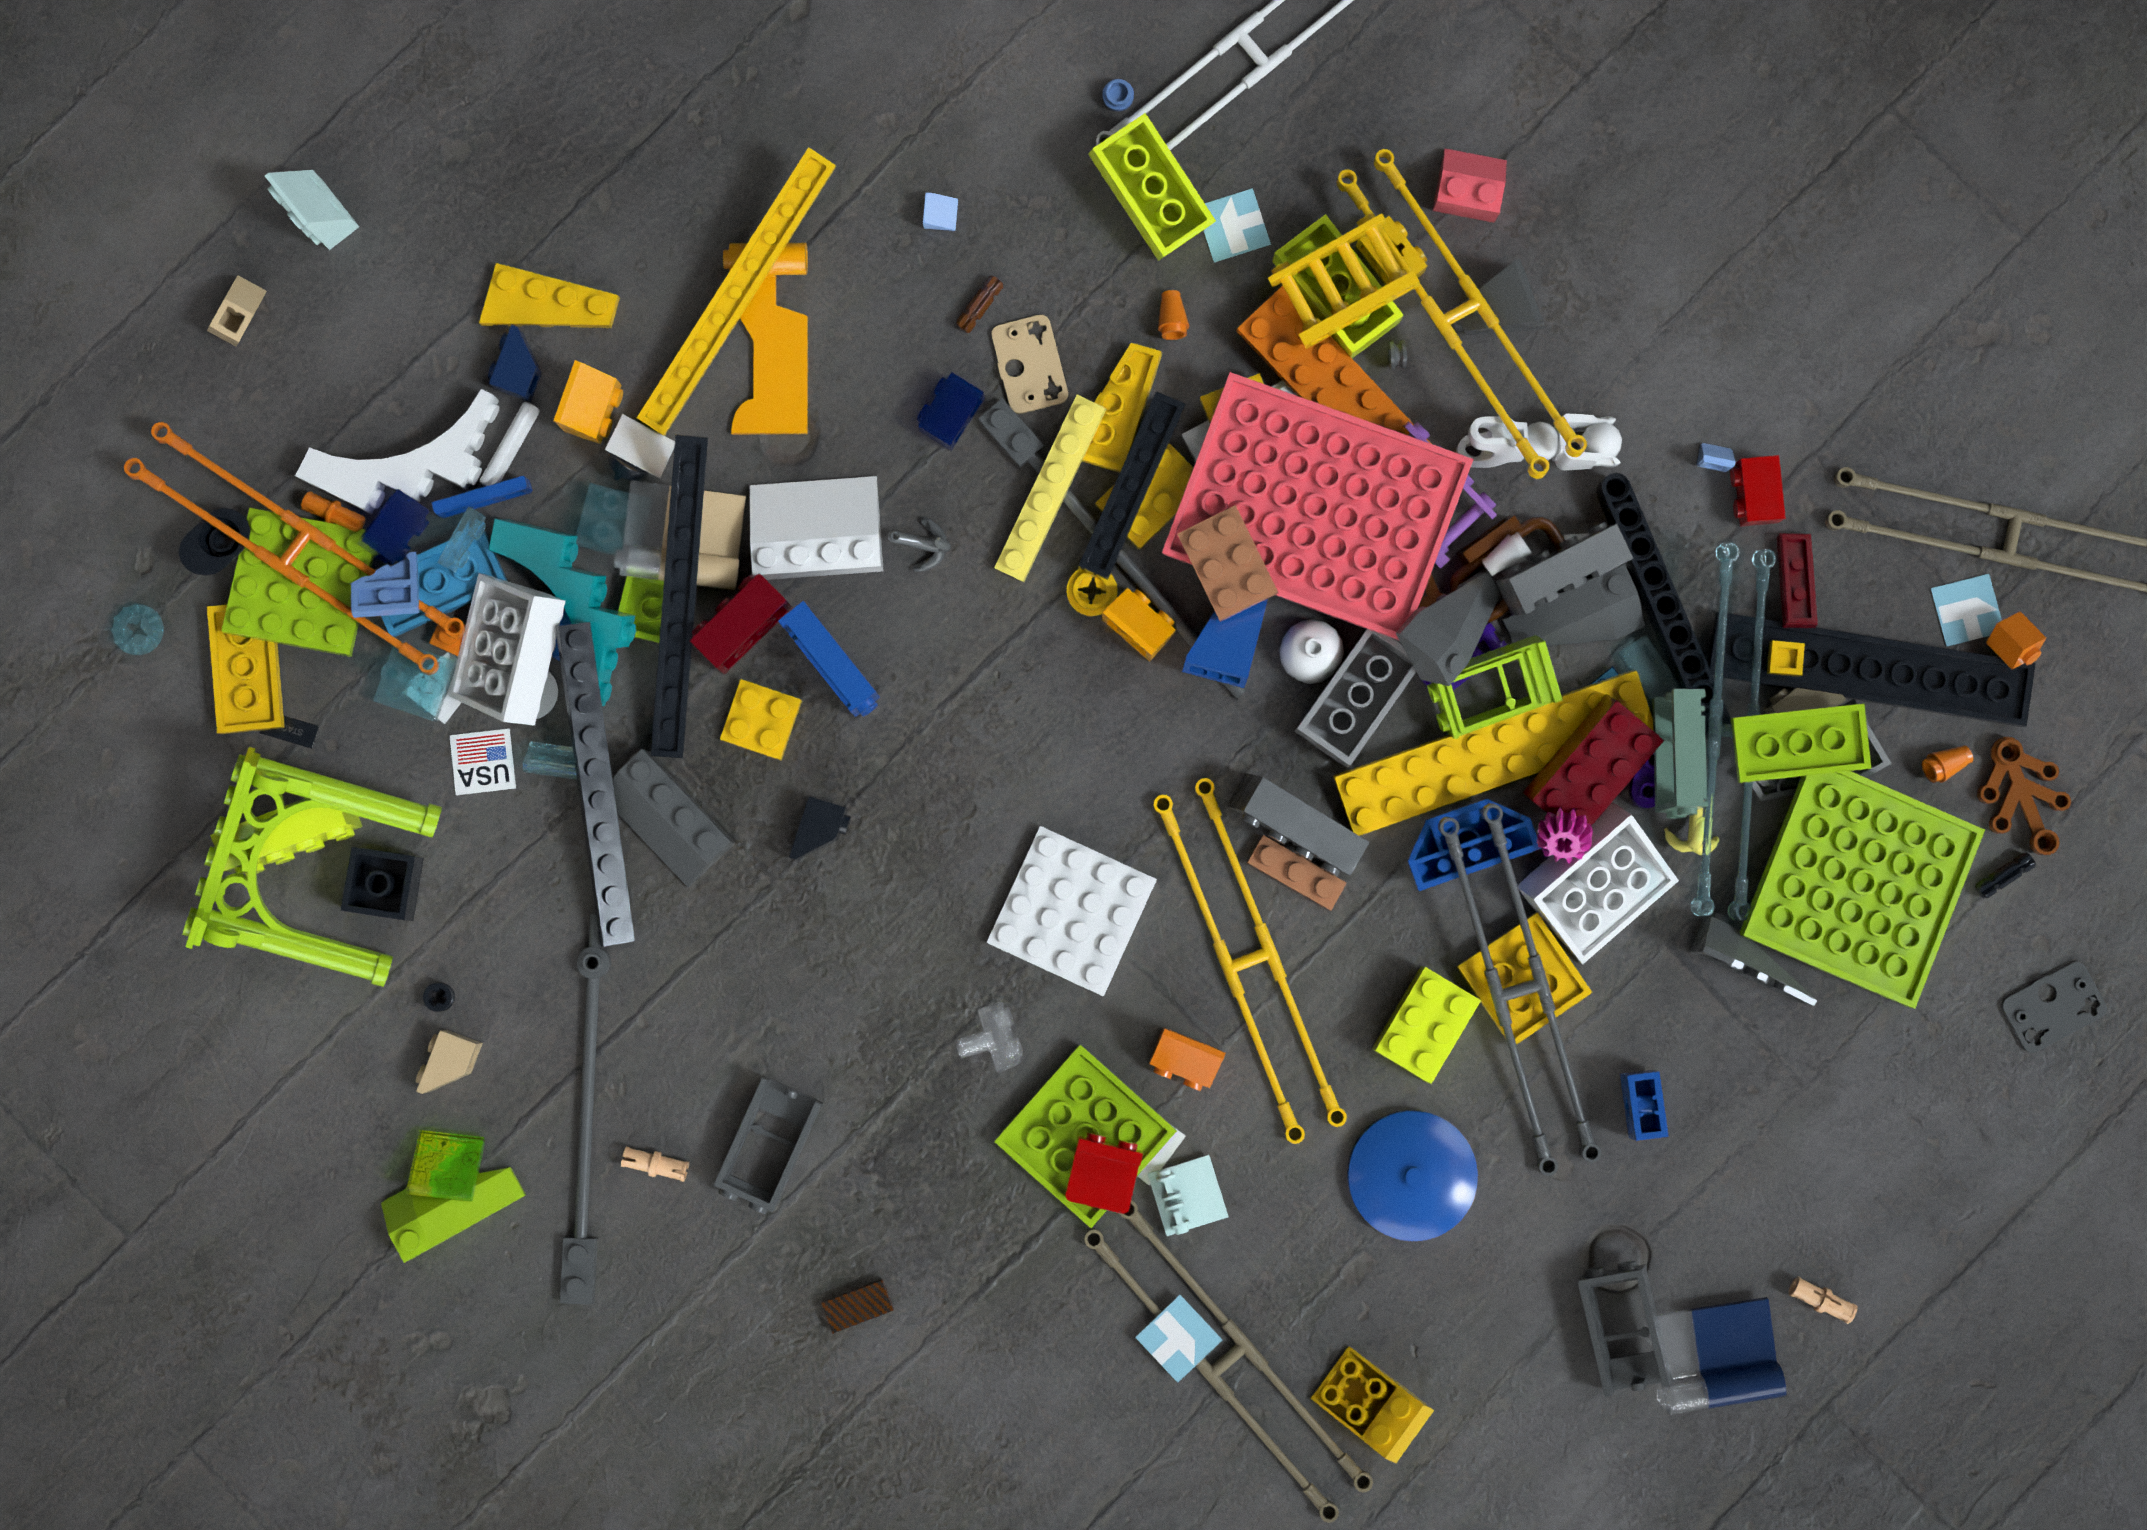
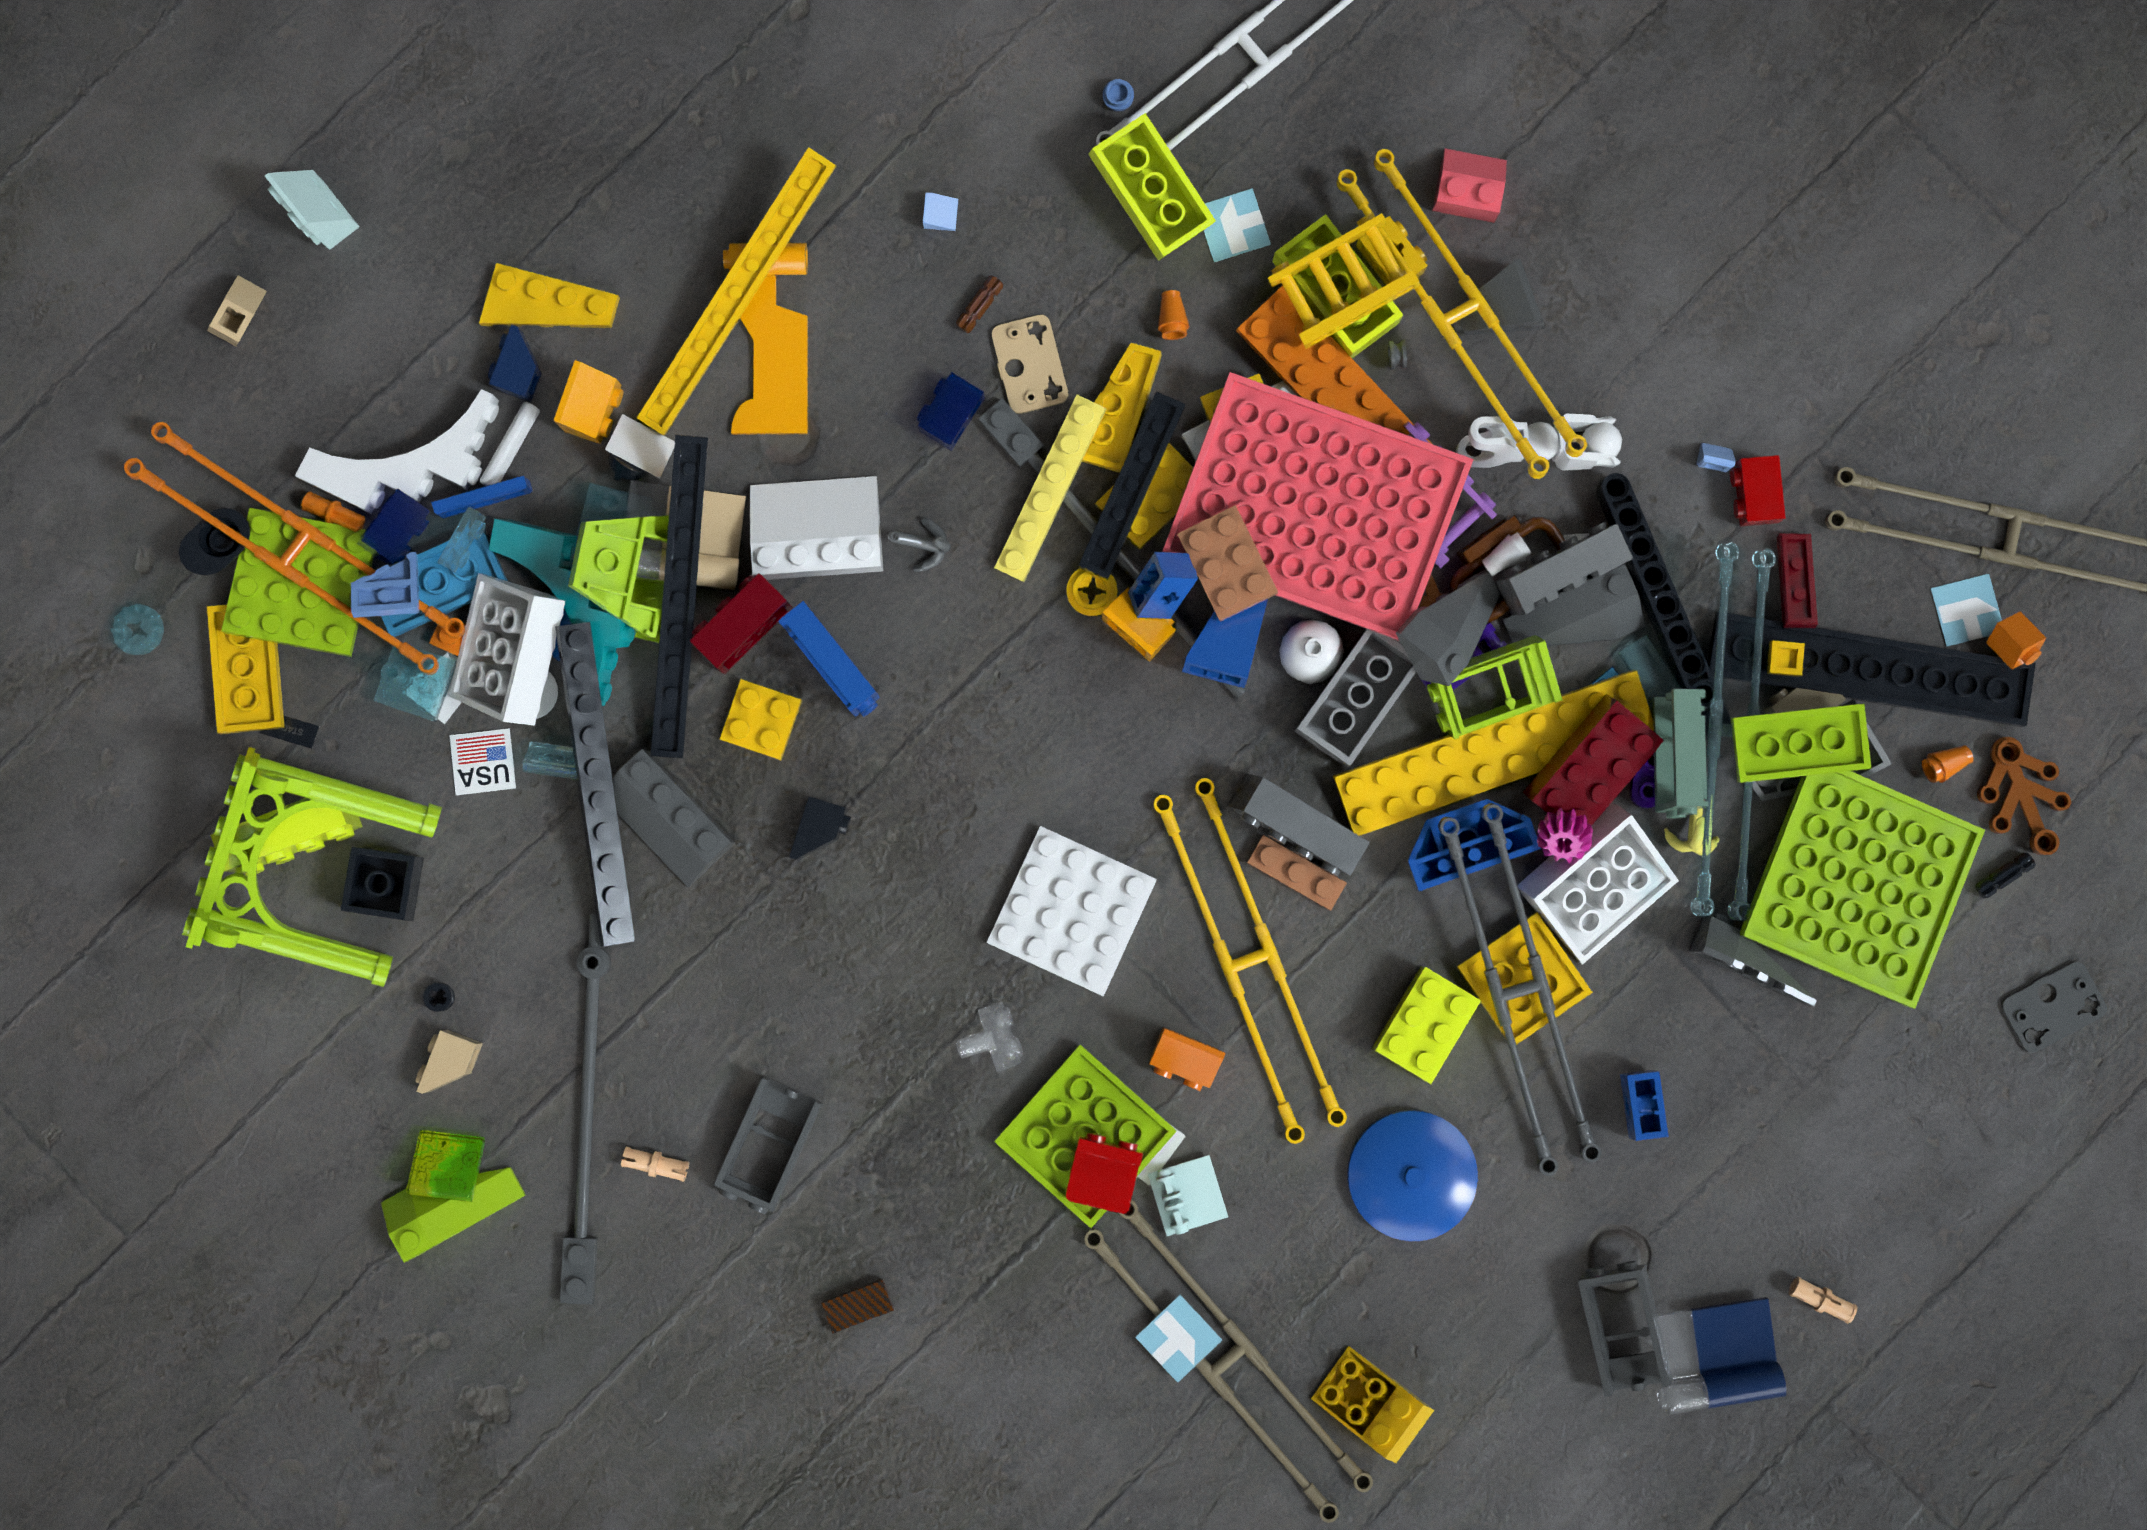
(608, 565): none -> lime wing
(1162, 585): none -> blue brick

